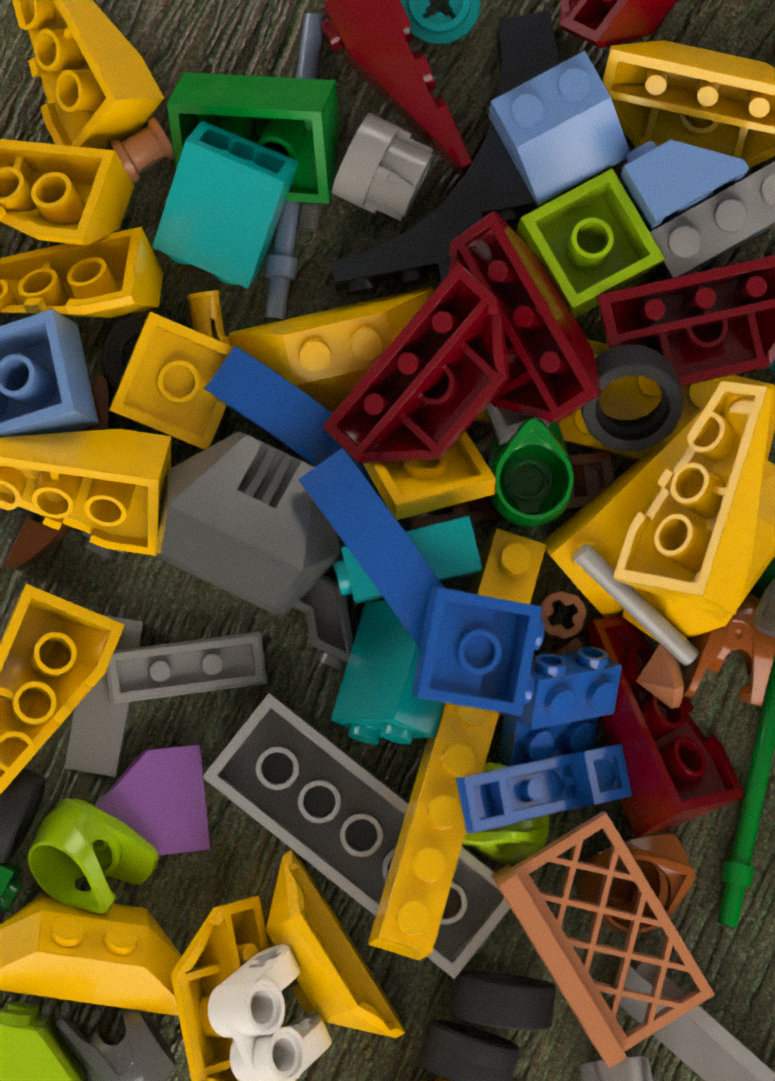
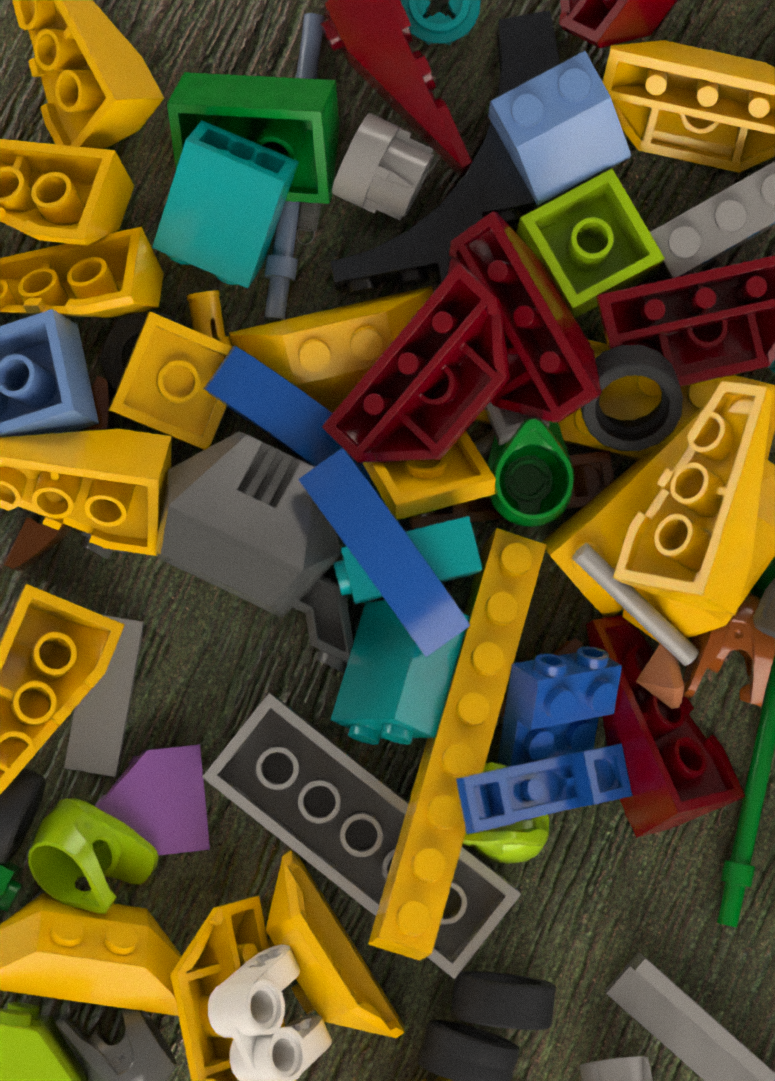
(143, 149): nougat bush -> none
(186, 667): light grey tile -> none
(478, 651): blue plate -> none
(562, 960): nougat fence -> none
(576, 620): nougat bush -> none
(662, 864): dark orange helmet -> none
(676, 178): medium blue slope -> none

